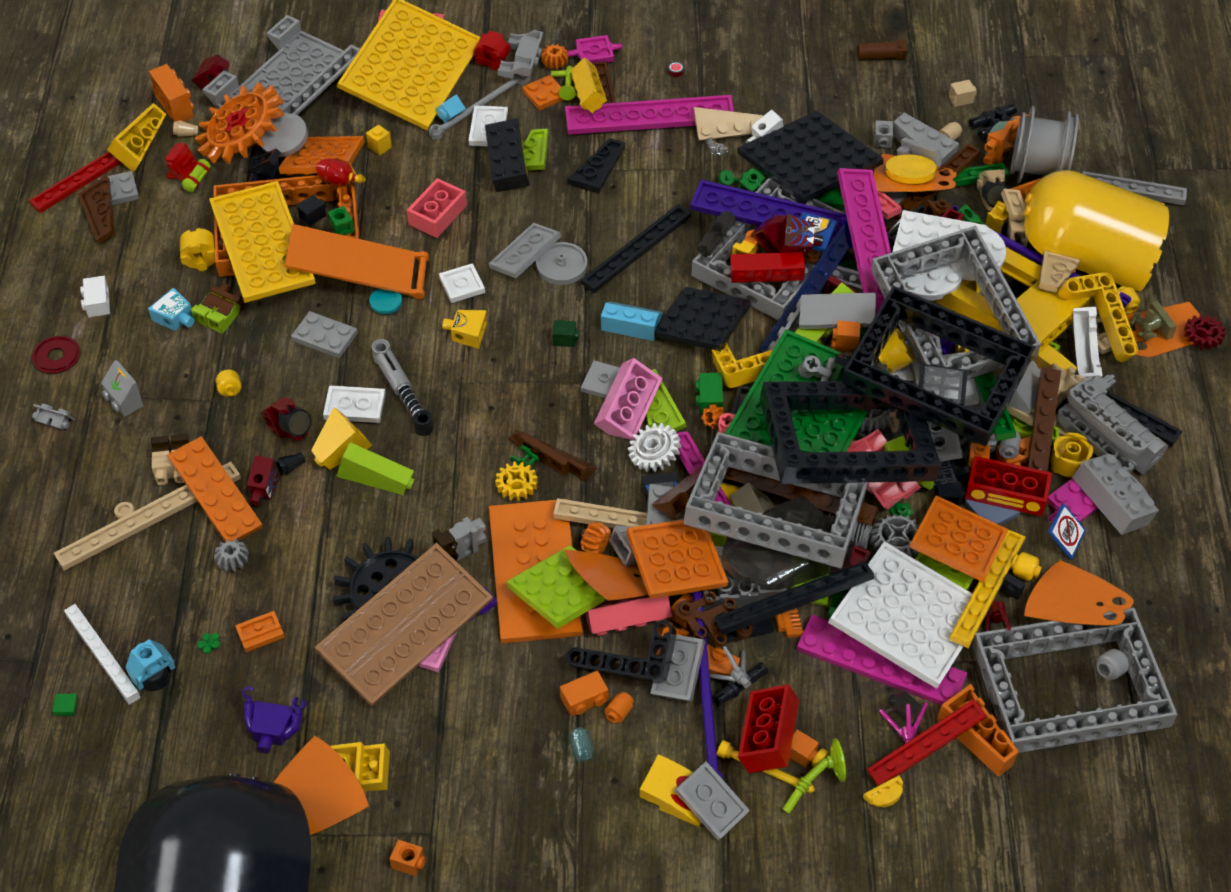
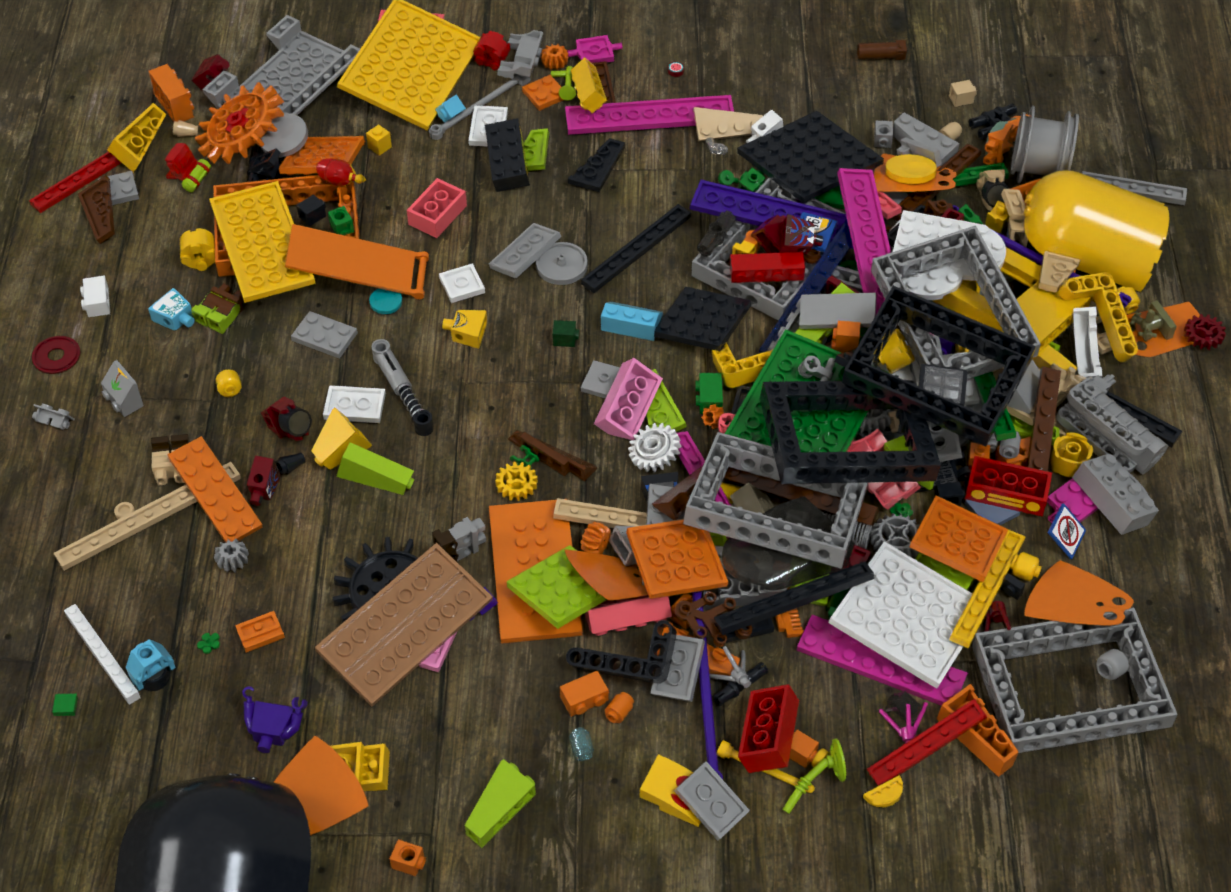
(499, 803): none -> lime slope

